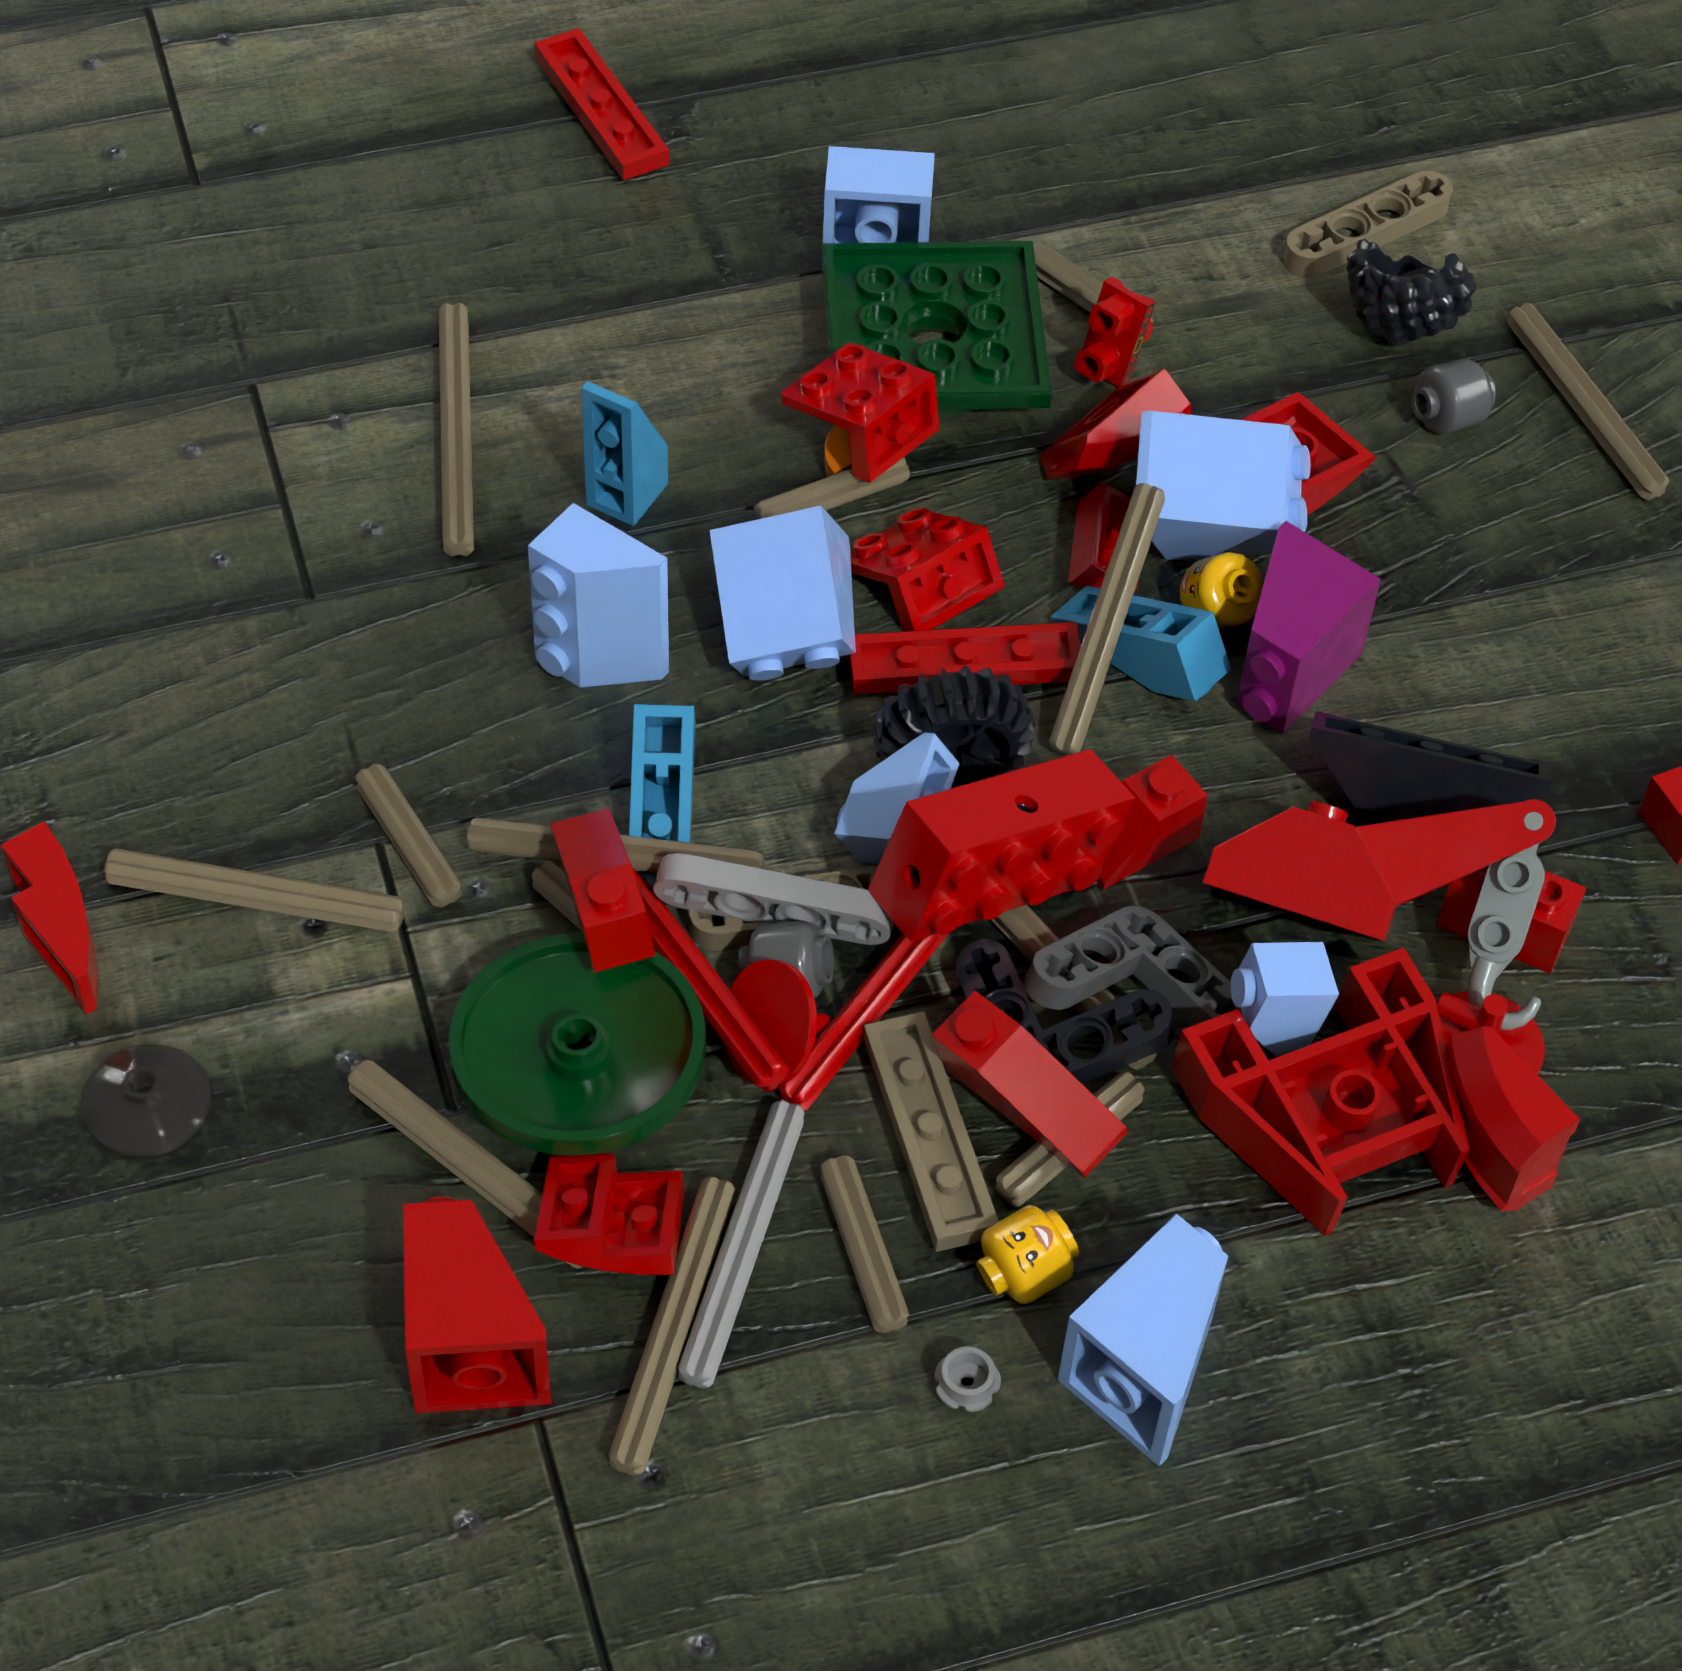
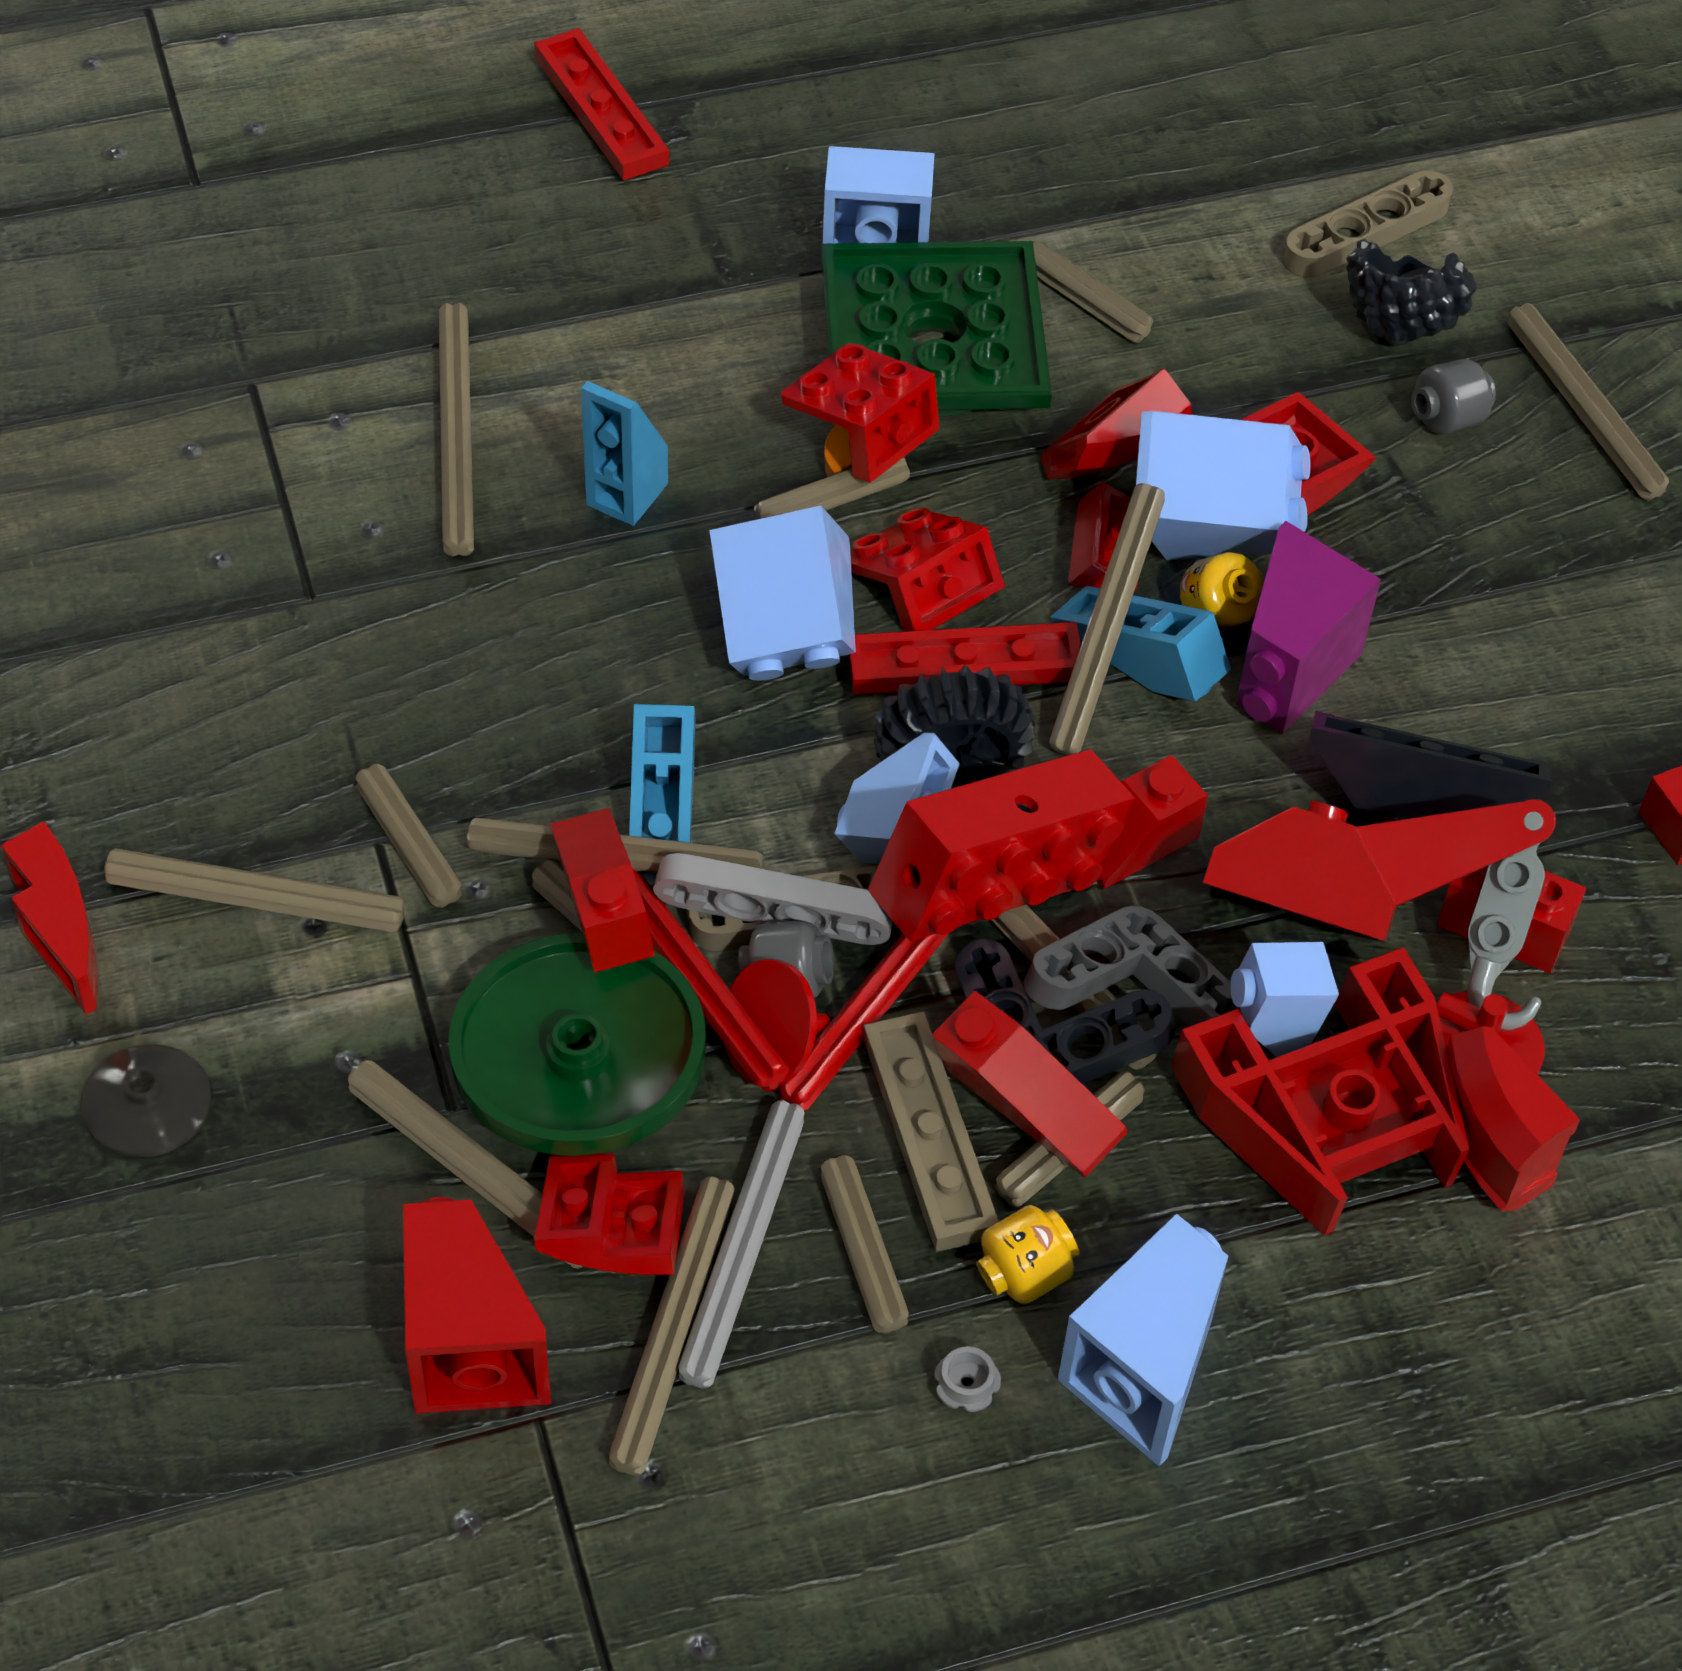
(598, 603): light blue slope -> none
(1115, 334): red hips -> none

